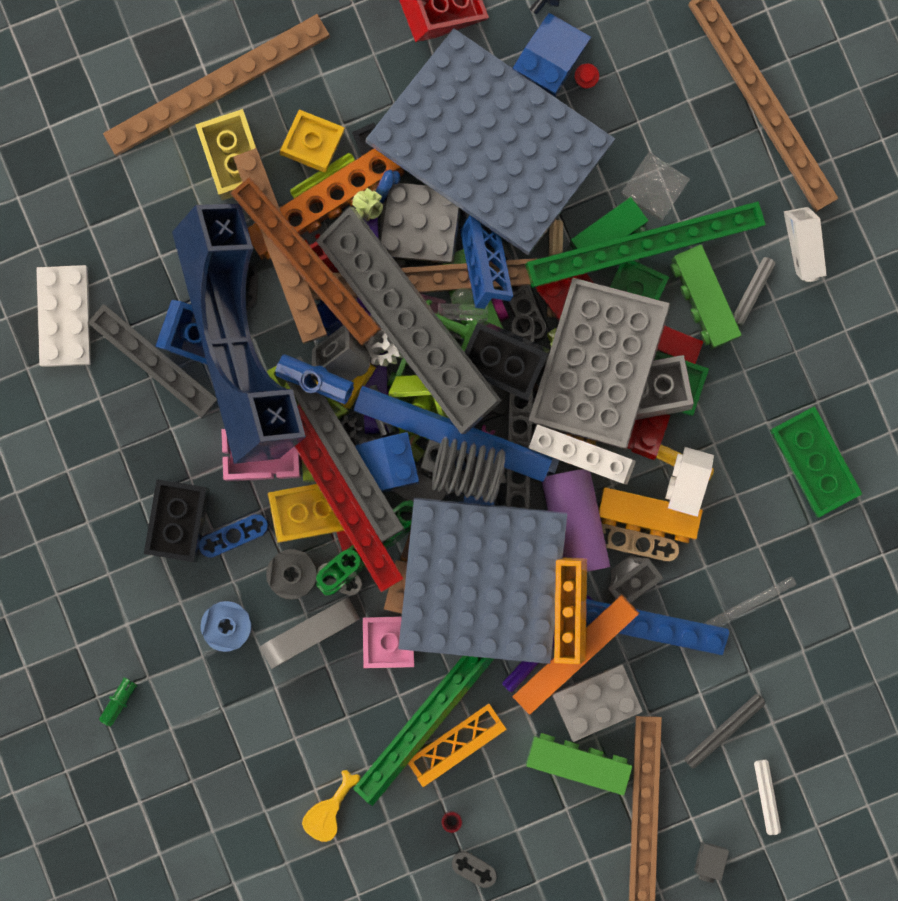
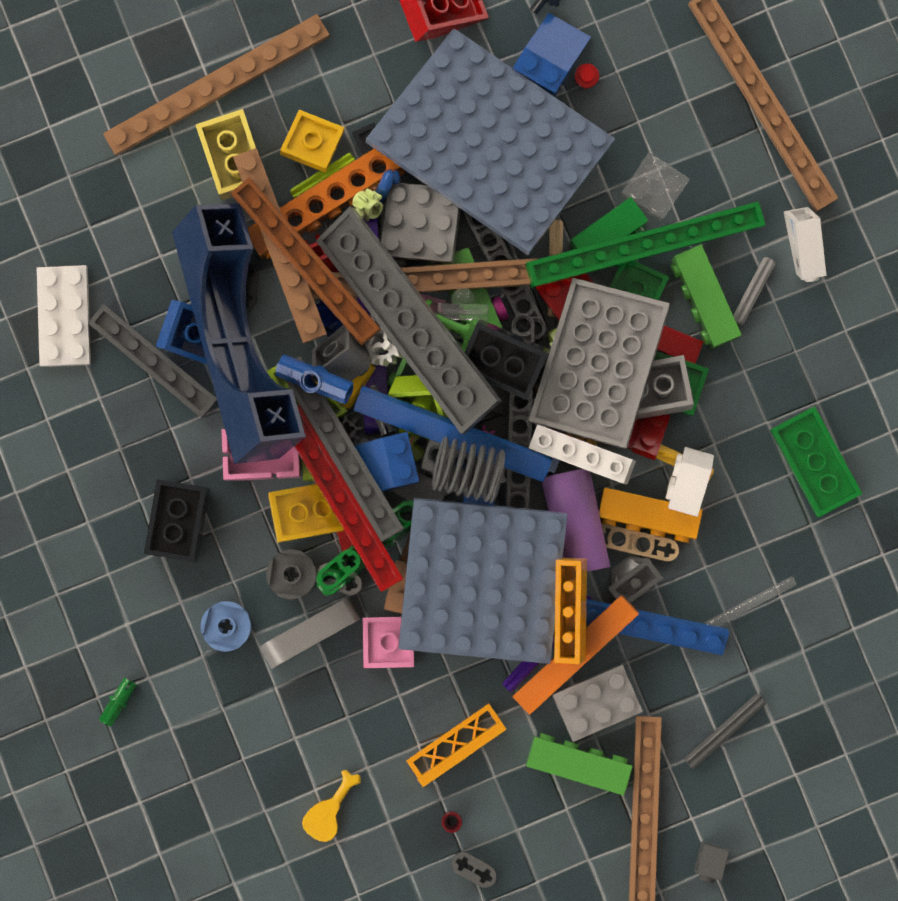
(219, 548): blue beam -> none
(420, 727): green plate -> none
(478, 261): blue fence -> none
(767, 797): white axle -> none

